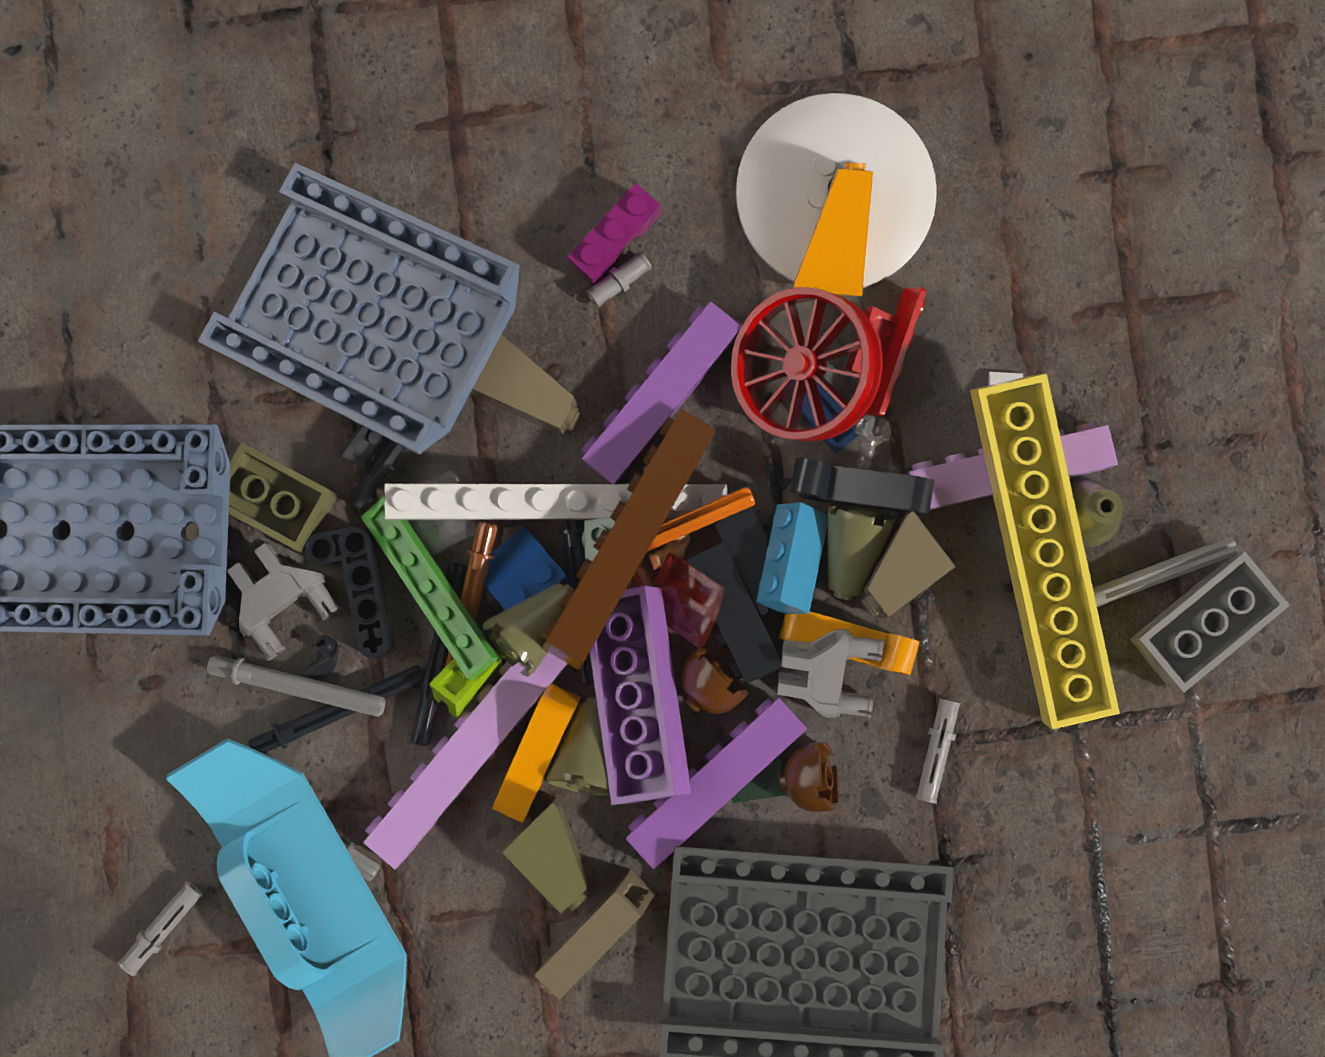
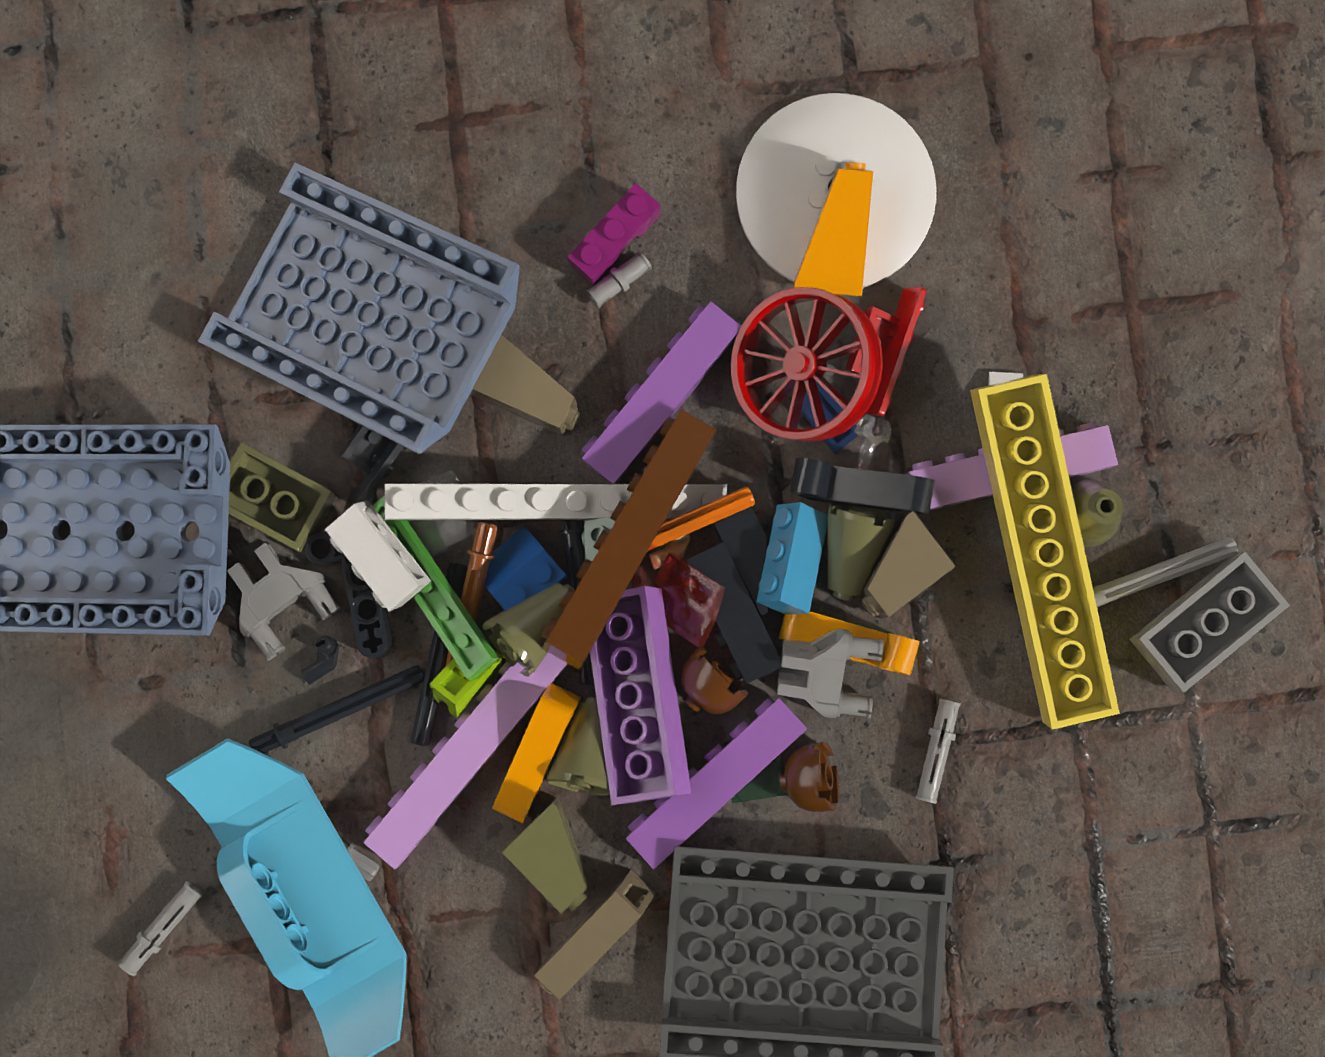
(295, 685): light grey axle -> none
(377, 555): none -> white brick

